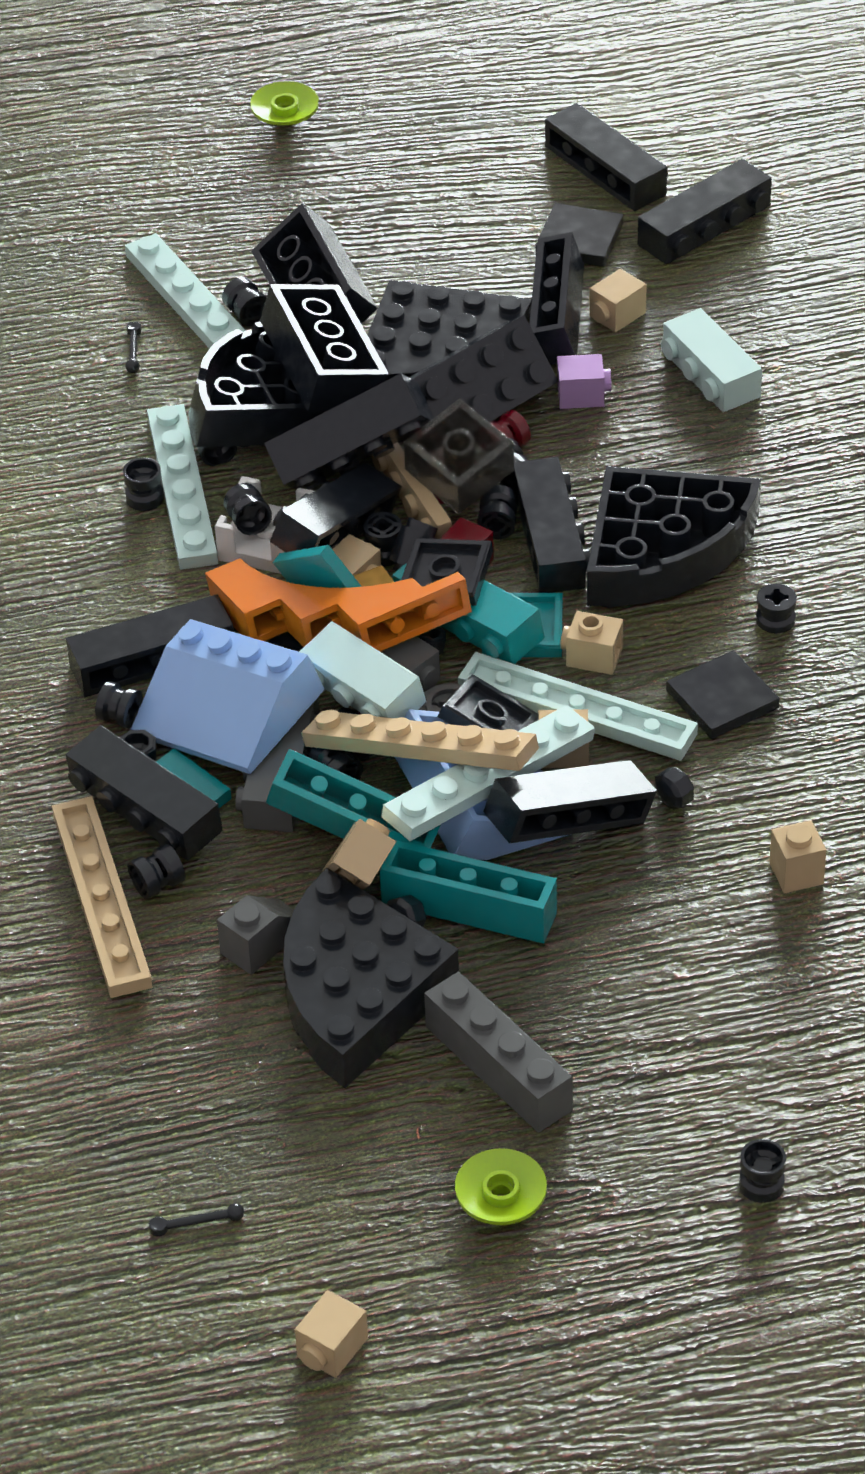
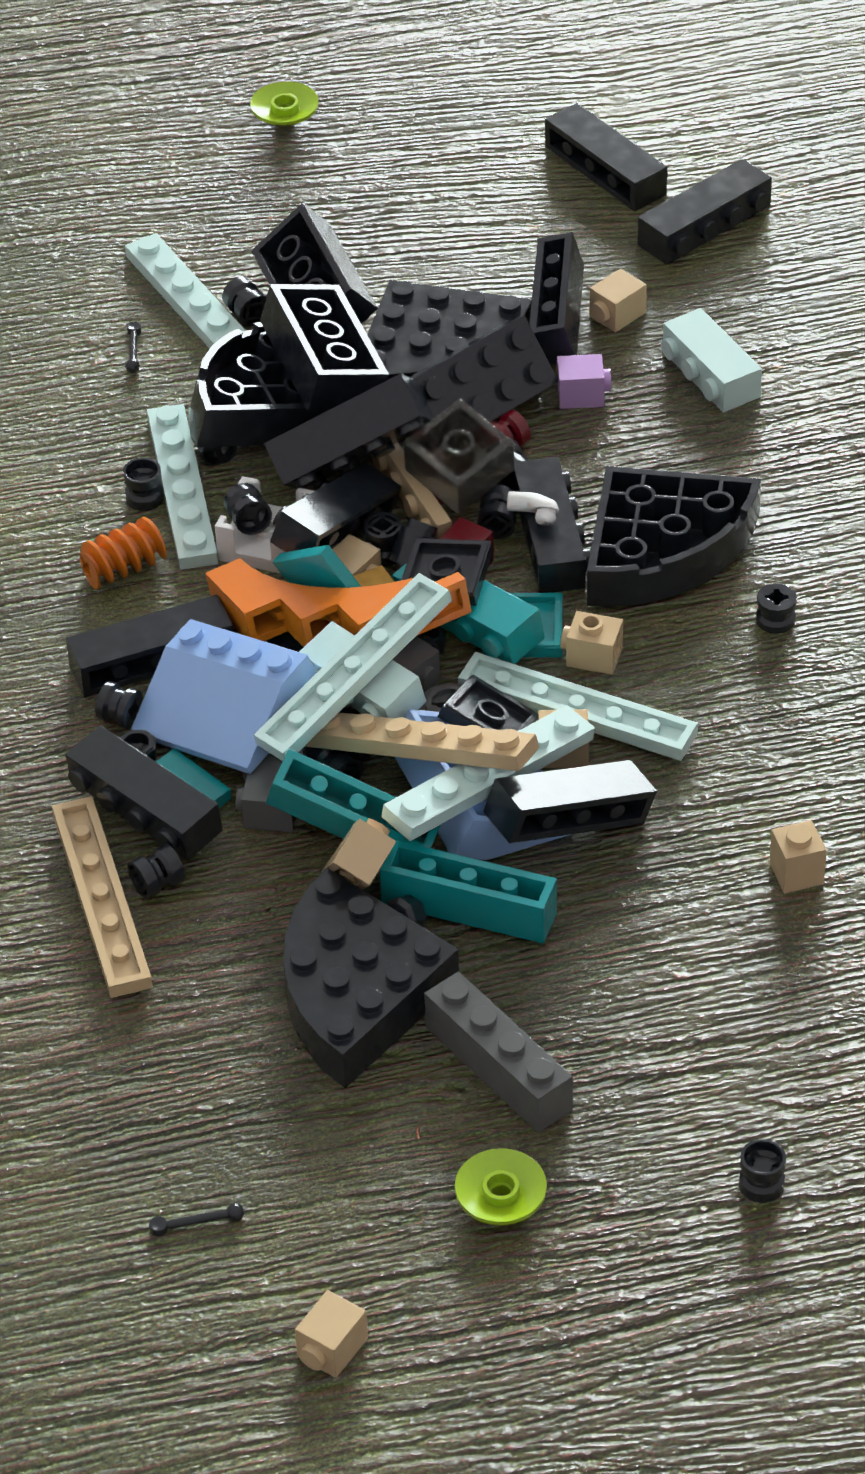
(121, 549): none -> orange piece
(253, 931): dark grey slope -> none
(353, 667): none -> light aqua plate
(533, 502): none -> white arm
(592, 229): black tile -> none
(674, 788): black tile -> none
(722, 694): black tile -> none

